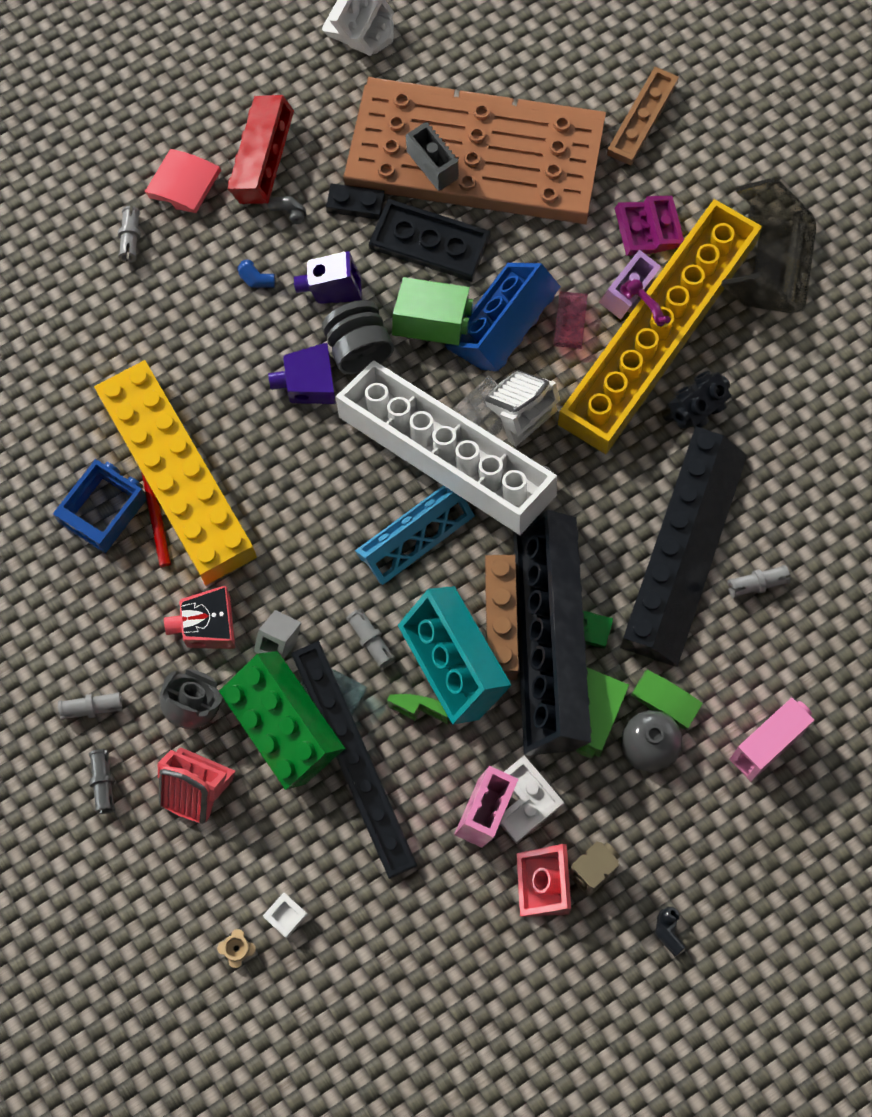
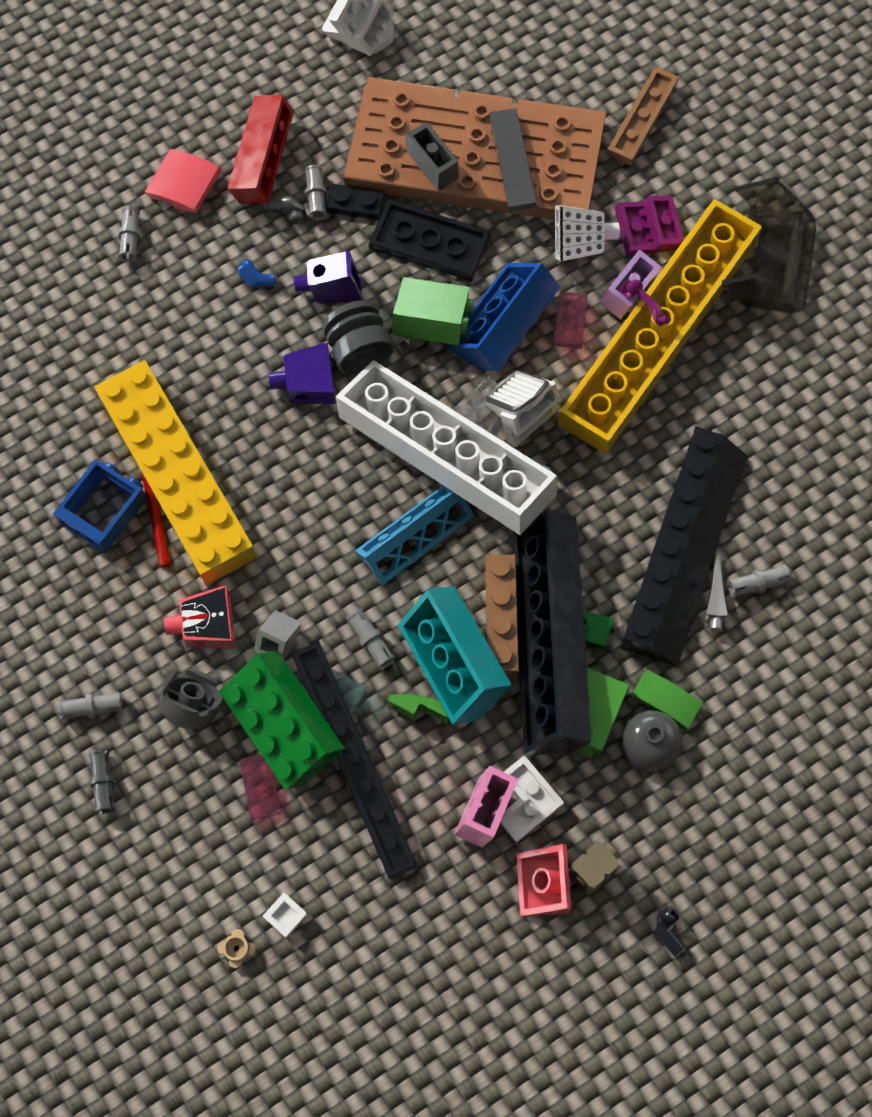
(191, 784): coral piece -> none
(260, 788): none -> clear pink plate
(315, 192): none -> light grey pin
(512, 160): none -> dark grey tile
(581, 232): none -> white torso
(699, 400): black brick -> none
(717, 606): none -> light grey piece
(772, 738): bright pink brick -> none

